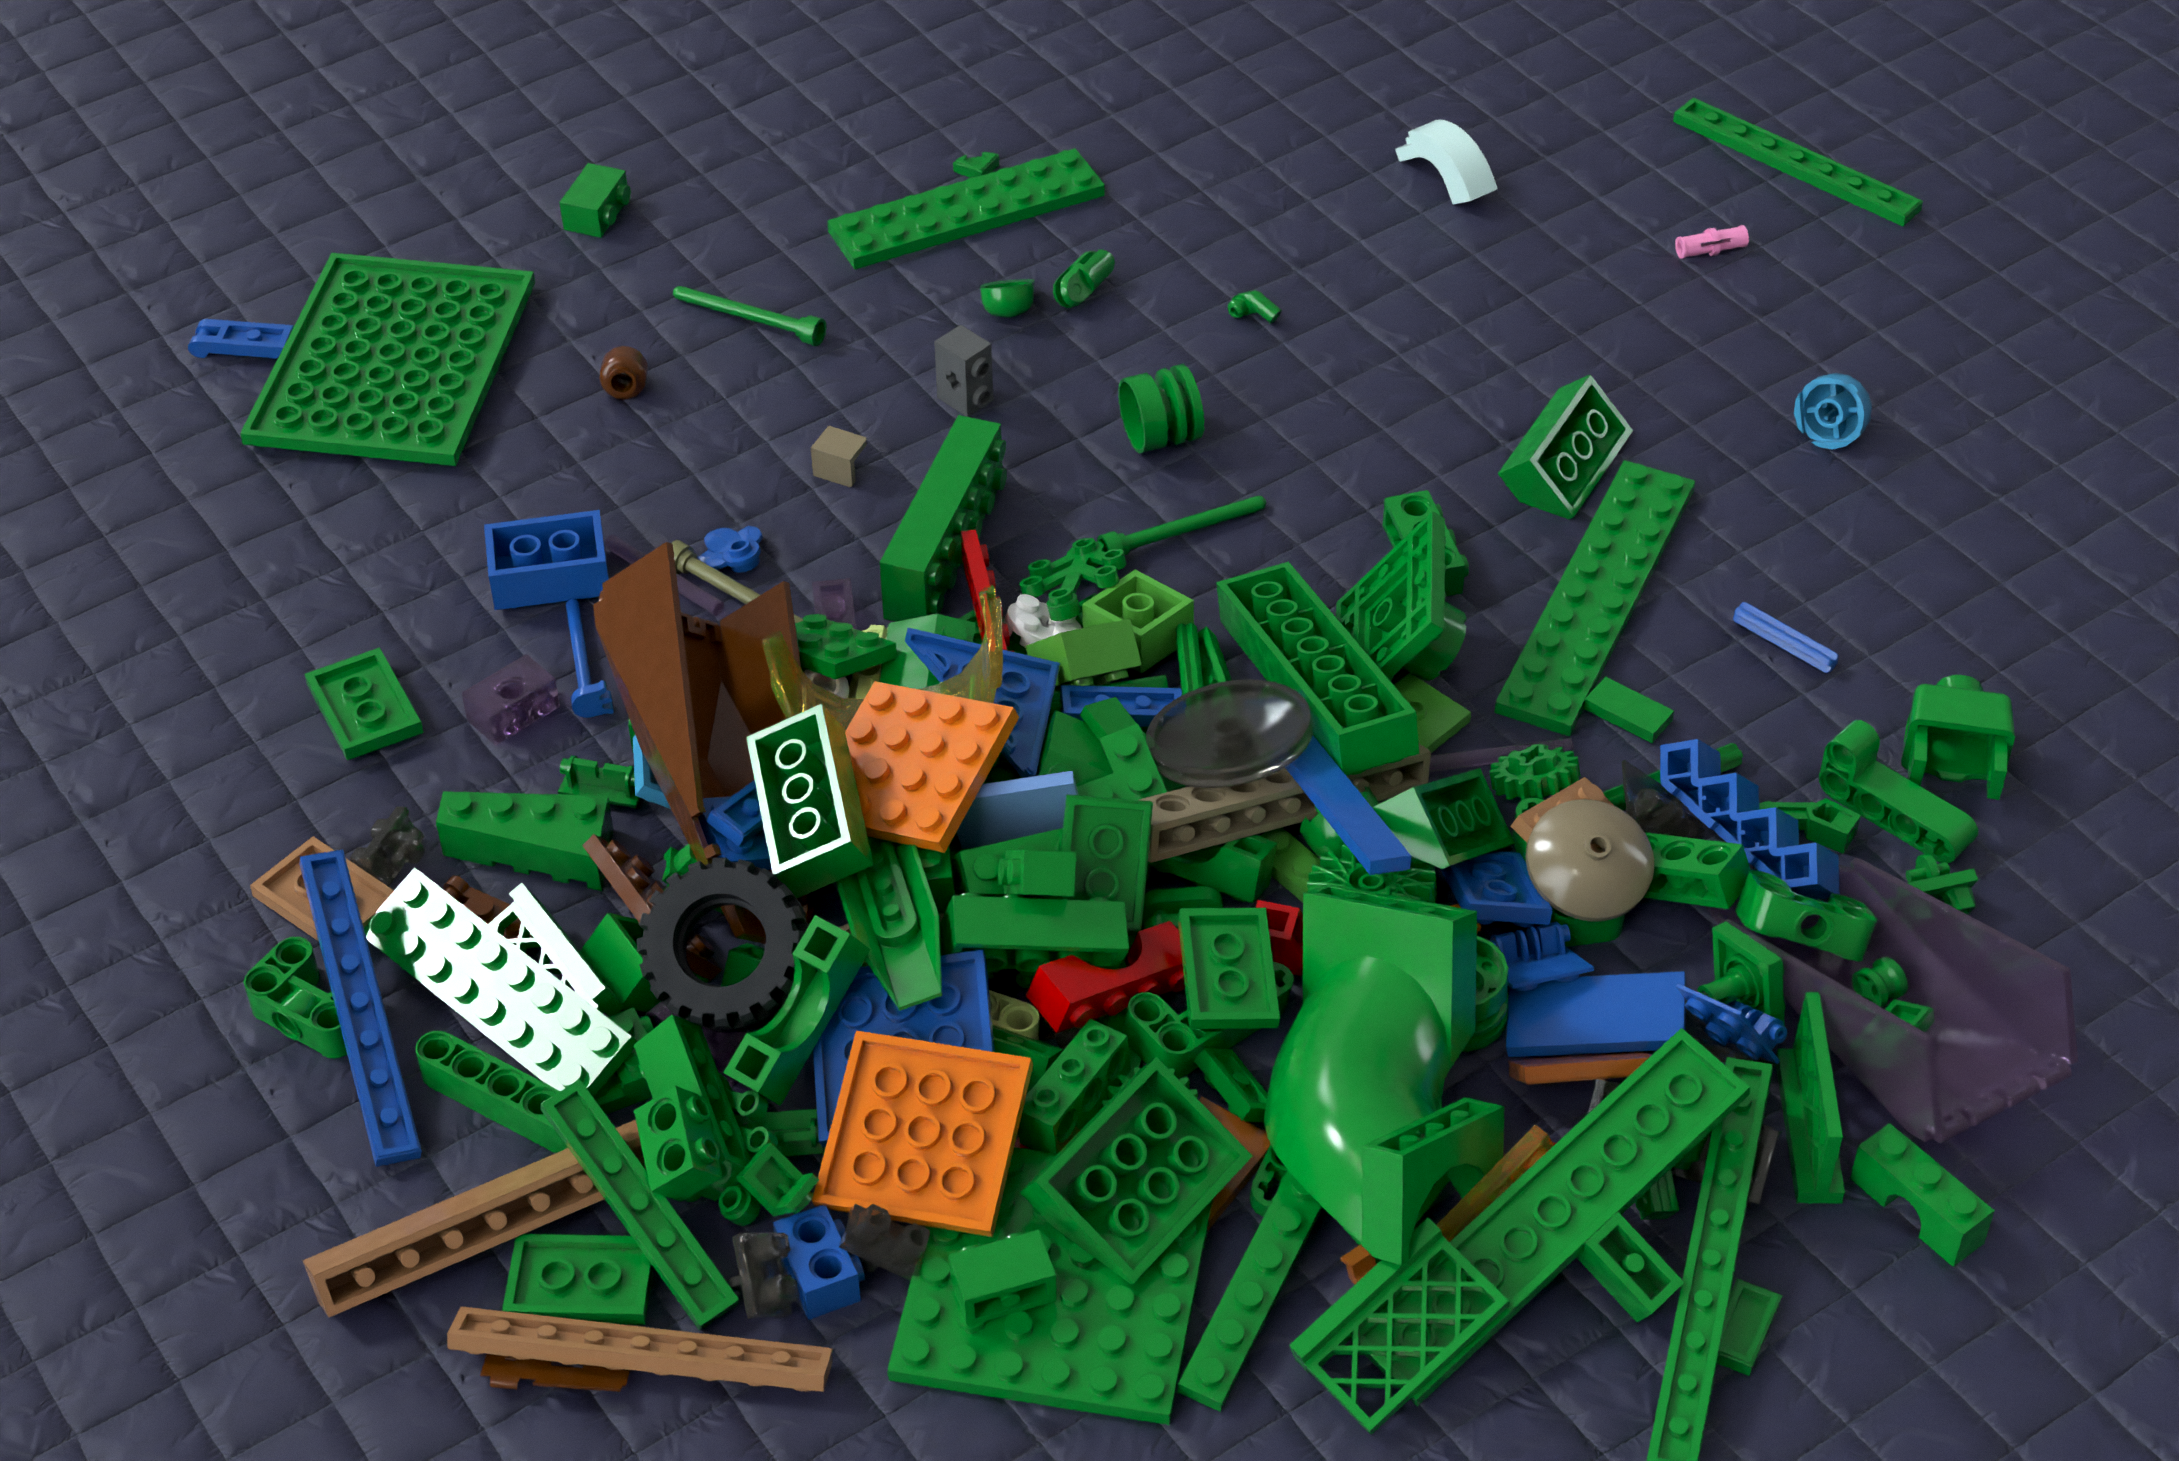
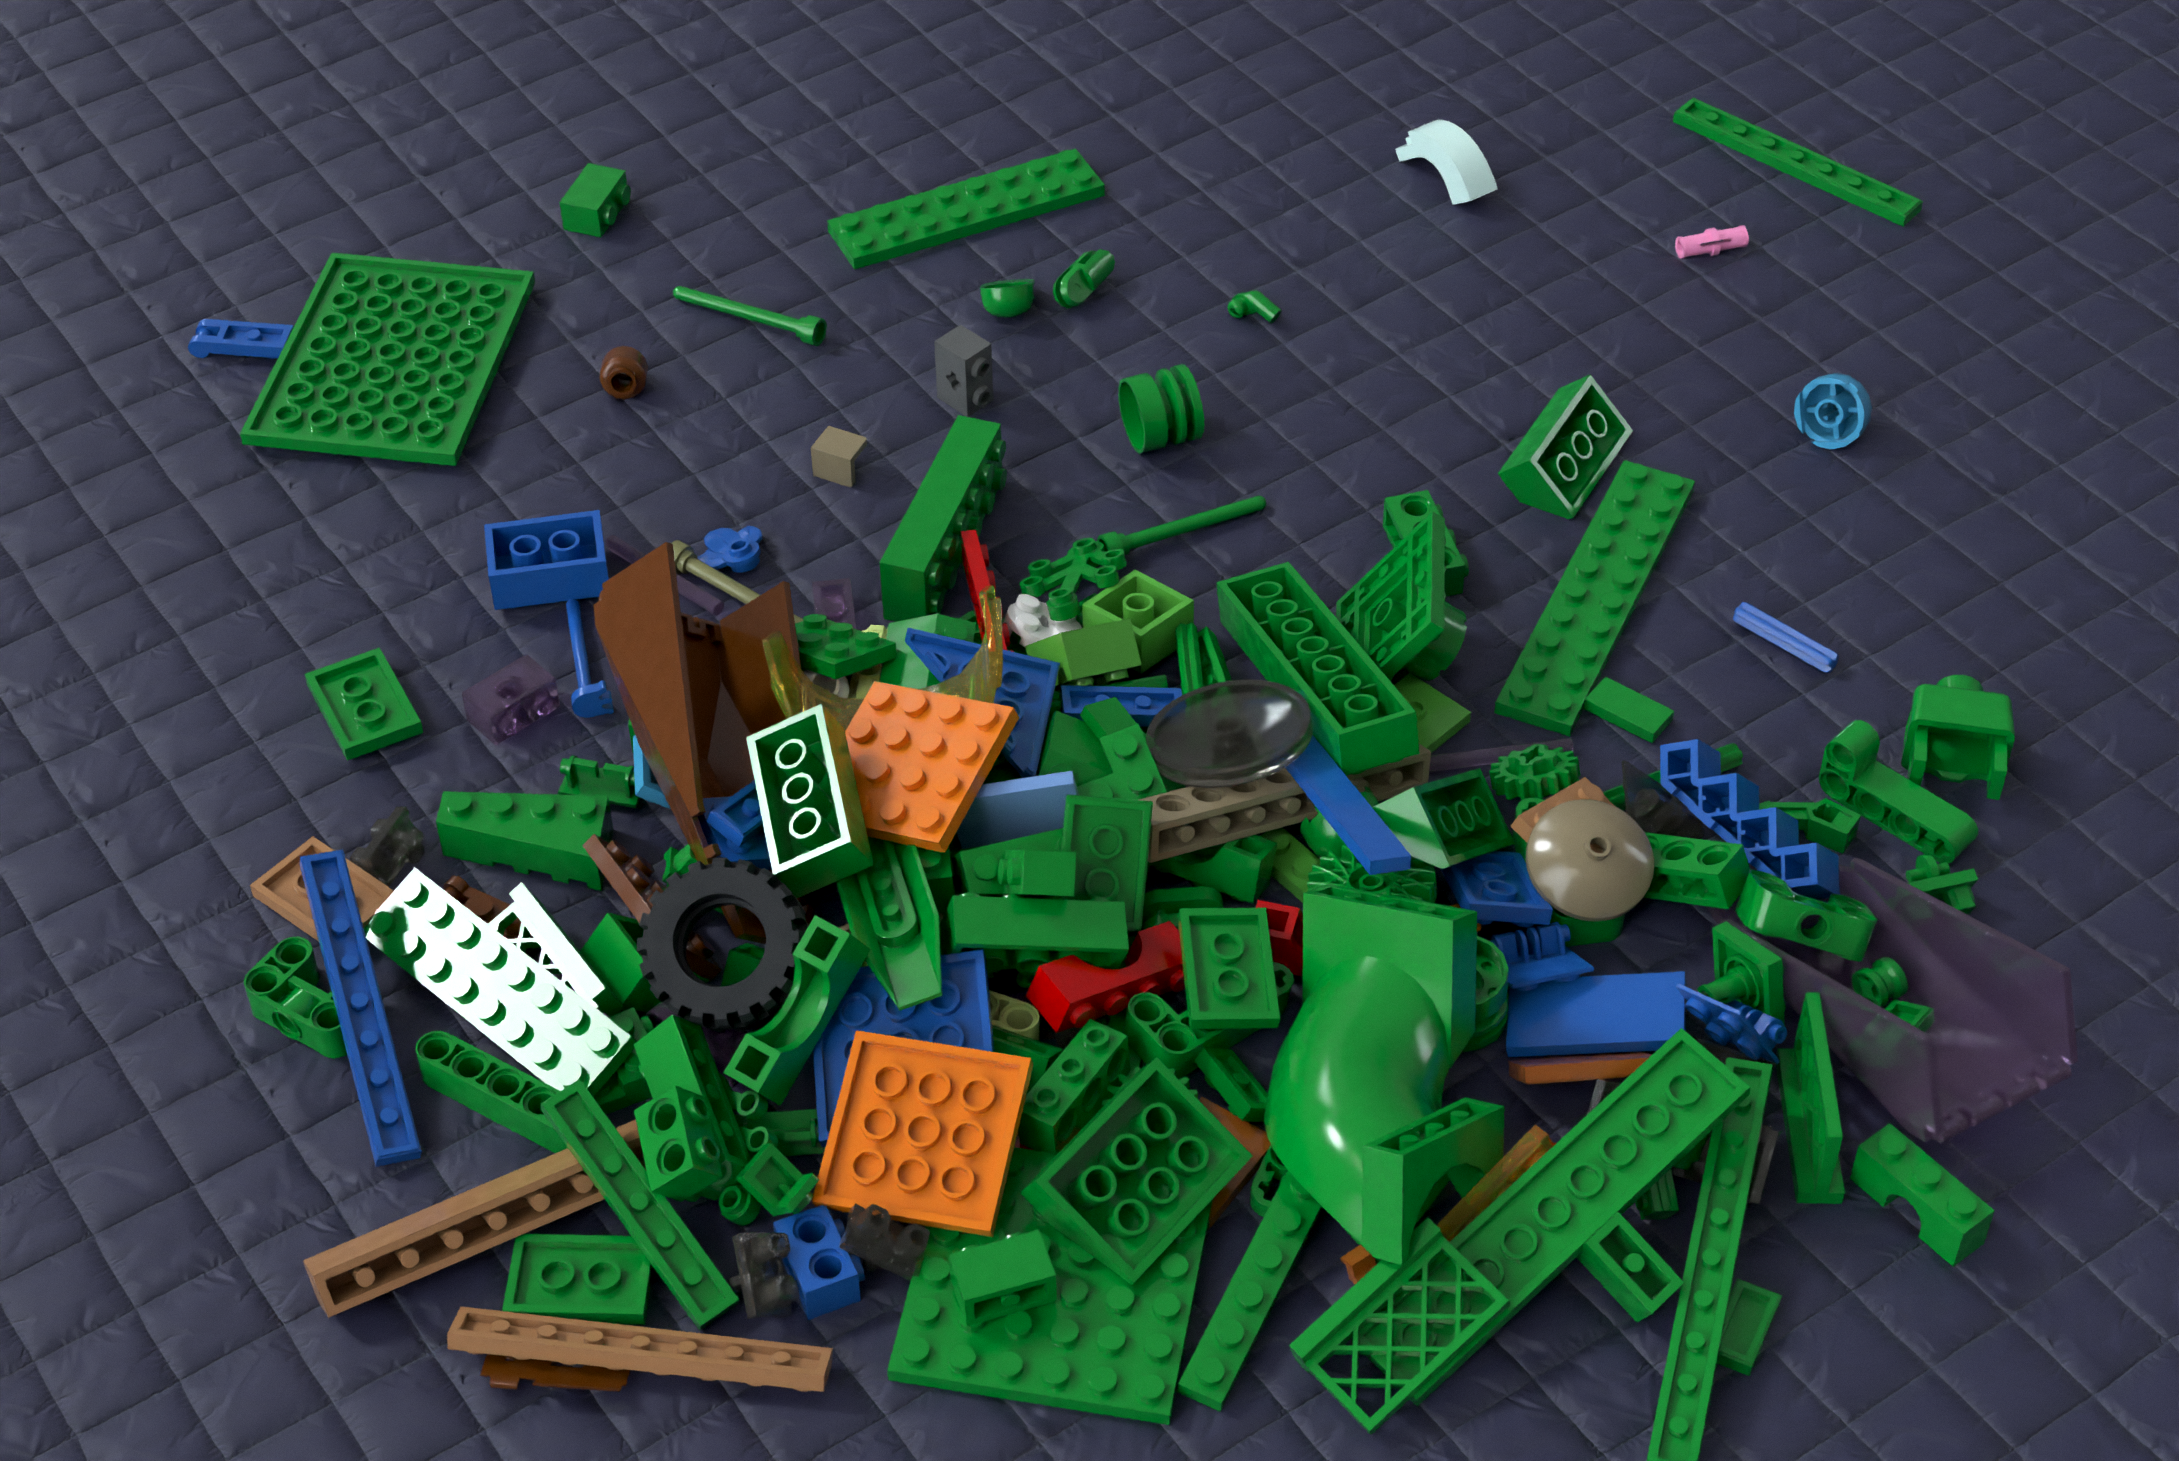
(977, 165): green tile -> none

